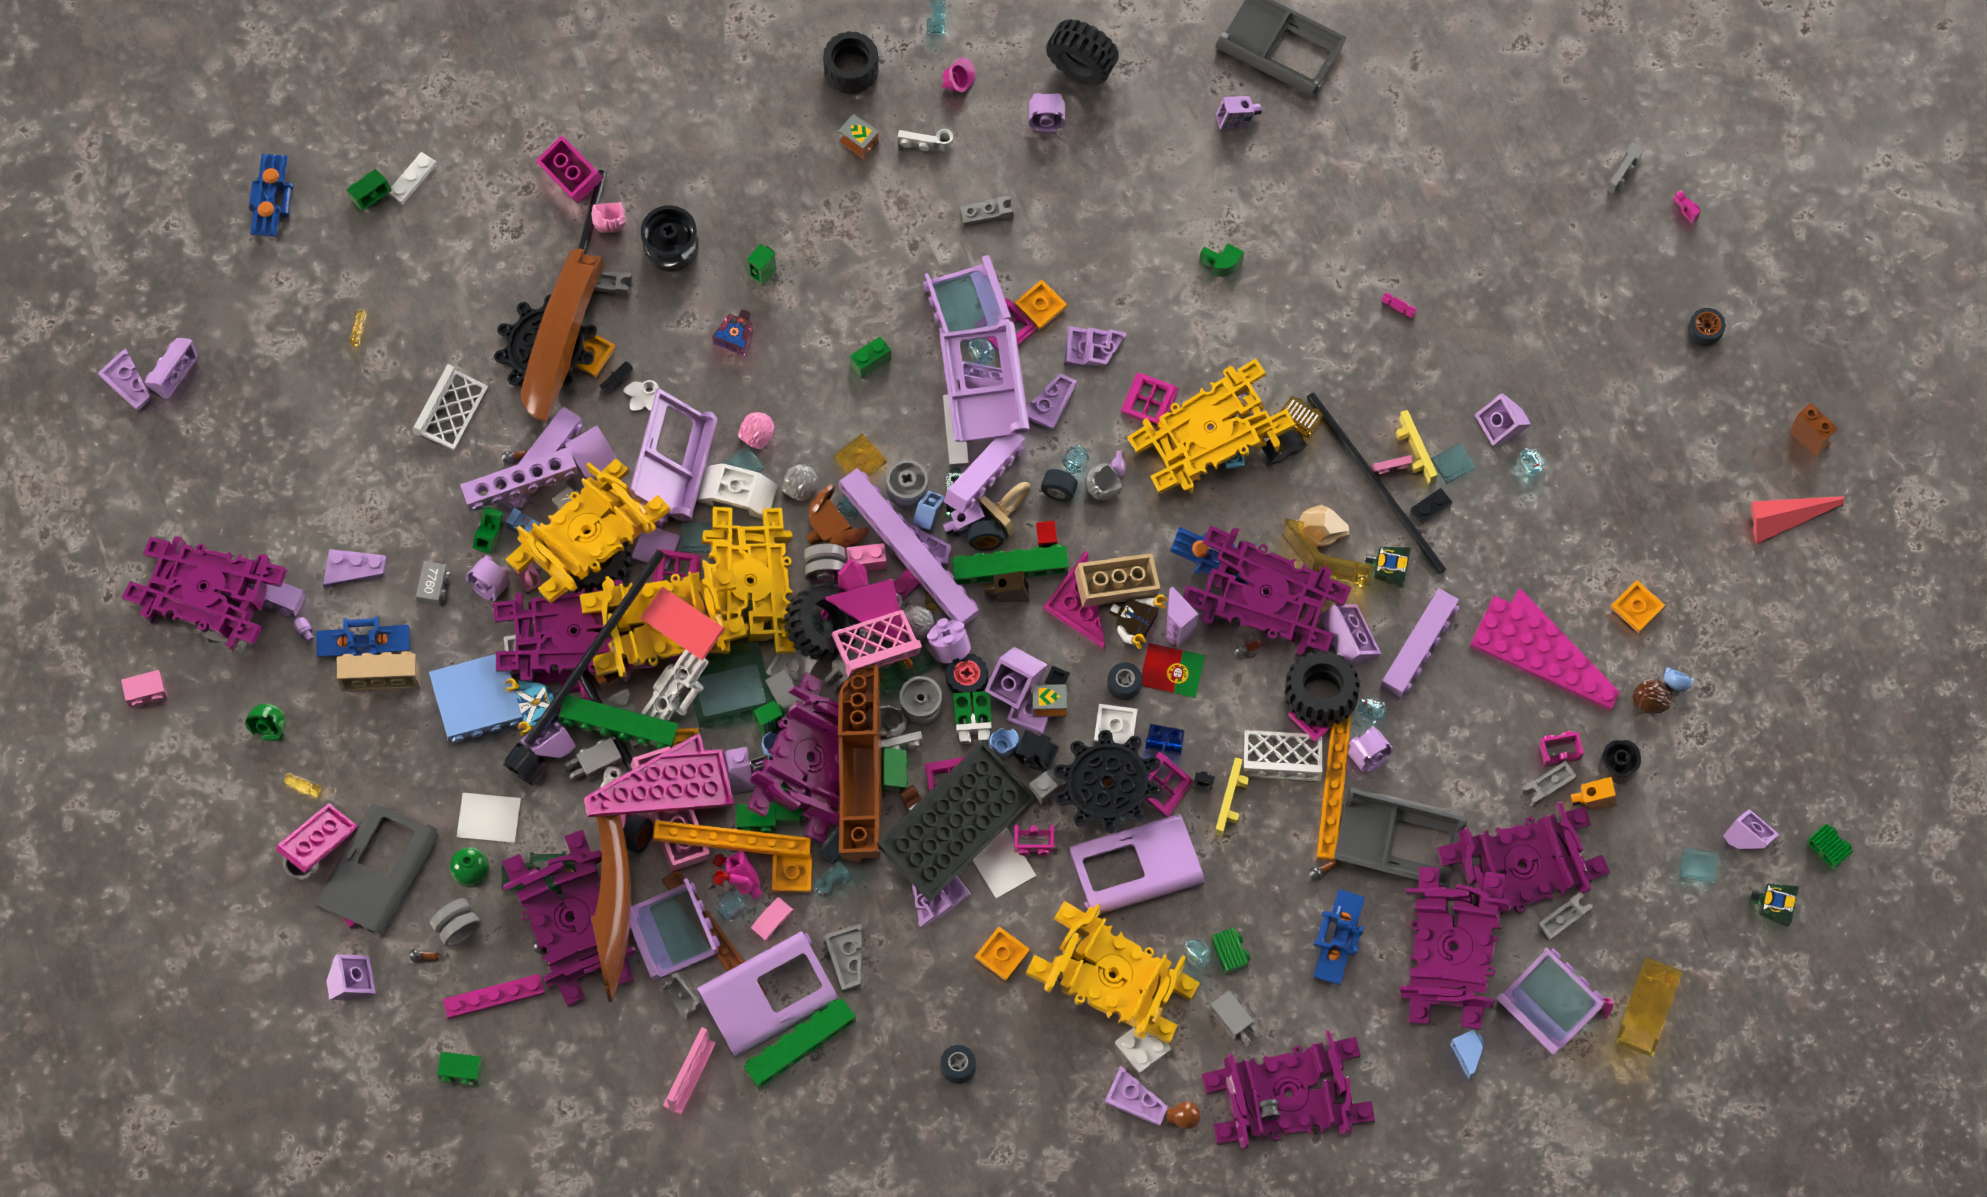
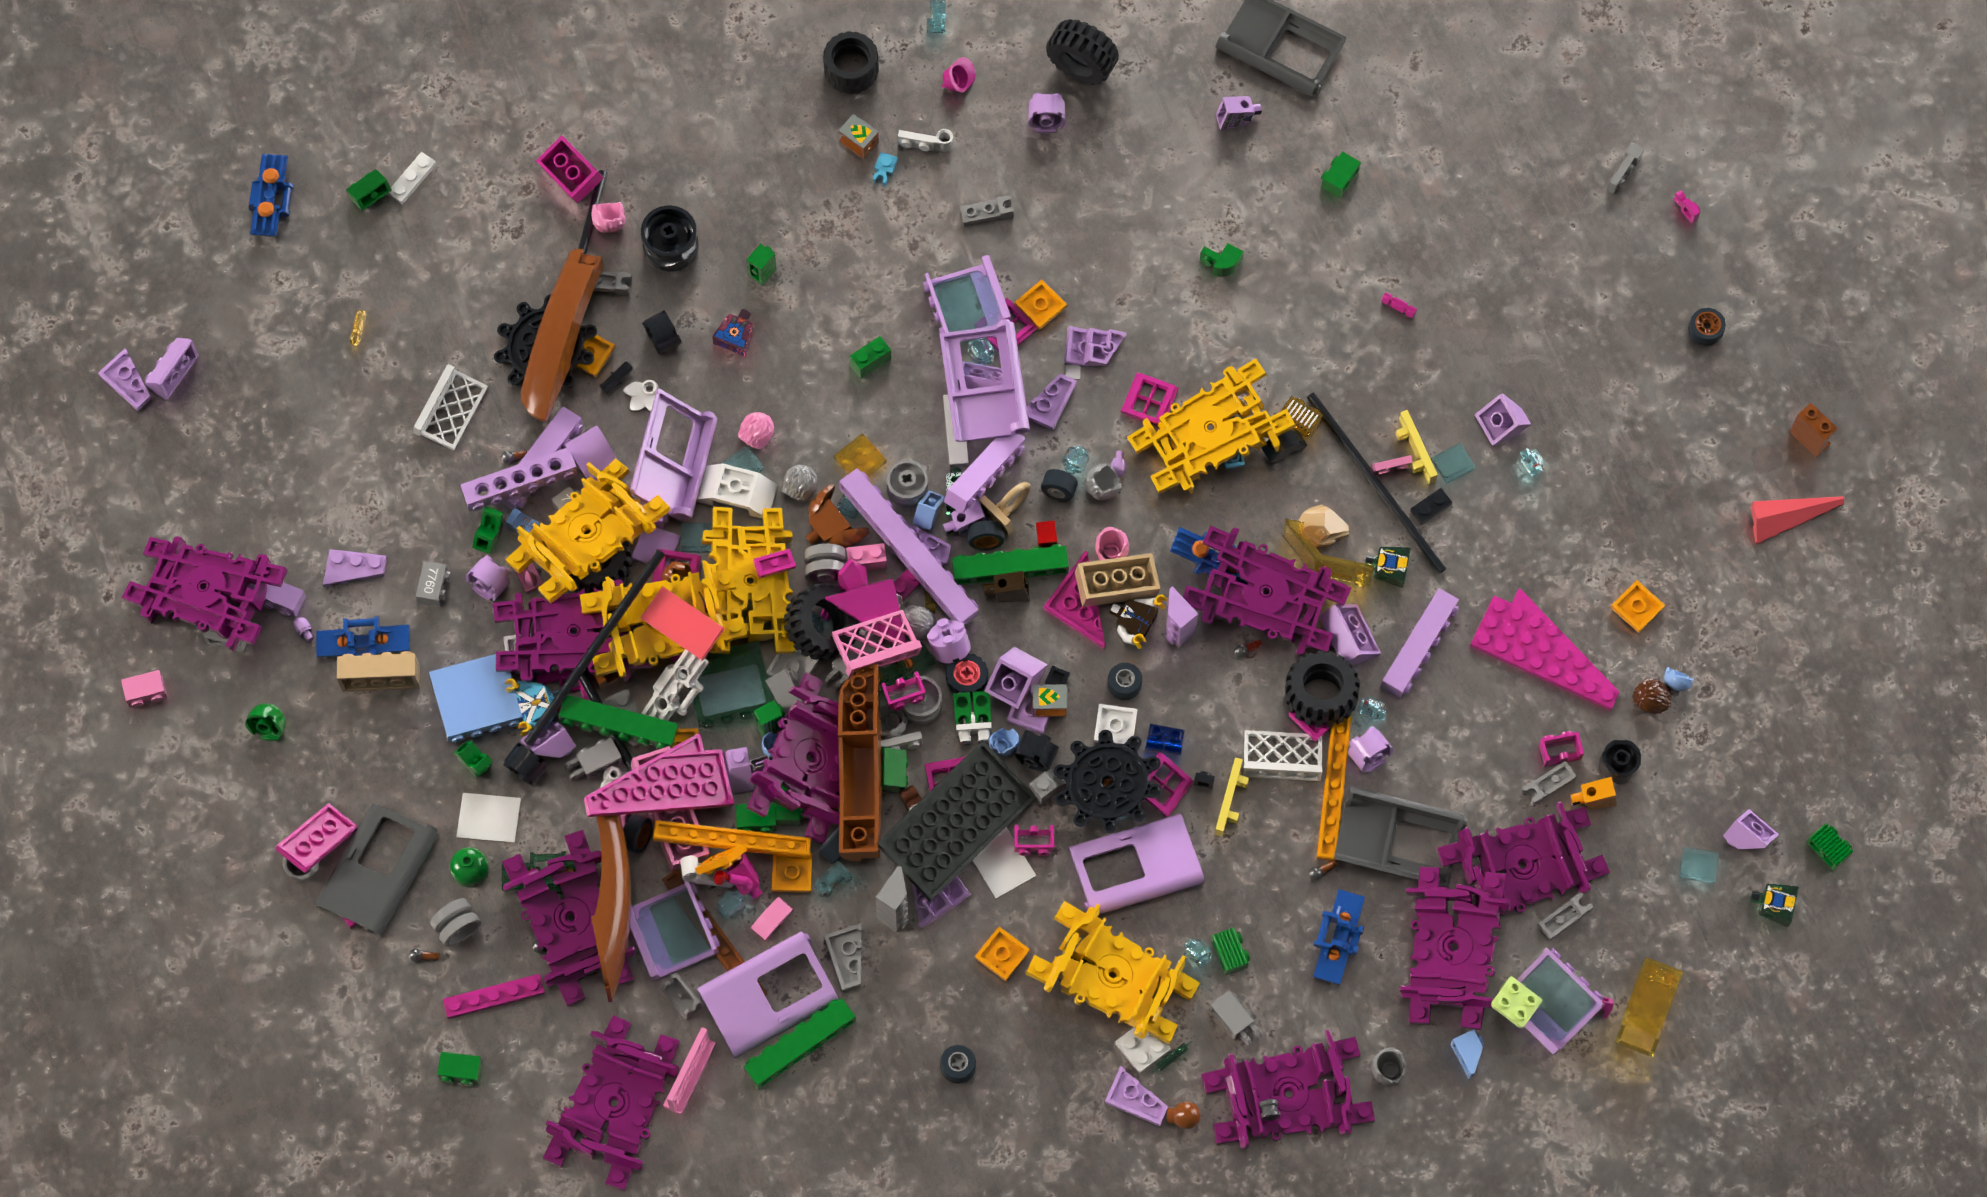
(302, 784): clear yellow axle -> none
(350, 977): lavender slope -> none
(473, 758): none -> green brick
(609, 1081): none -> magenta piece
(661, 332): none -> black brick
(676, 568): none -> dark orange hair
(690, 875): none -> white plate
(723, 859): none -> light orange plate
(774, 563): none -> dark pink plate
(884, 166): none -> medium azure plate
(892, 902): none -> light grey slope
(904, 692): none -> dark pink window
(1073, 371): none -> white sticker
(1111, 544): none -> bright pink hair
(1172, 670): sticker -> none
(1172, 1056): none -> clear green piece
(1340, 174): none -> green brick
(1389, 1066): none -> light grey hair
(1516, 1002): none -> yellowish green bracket

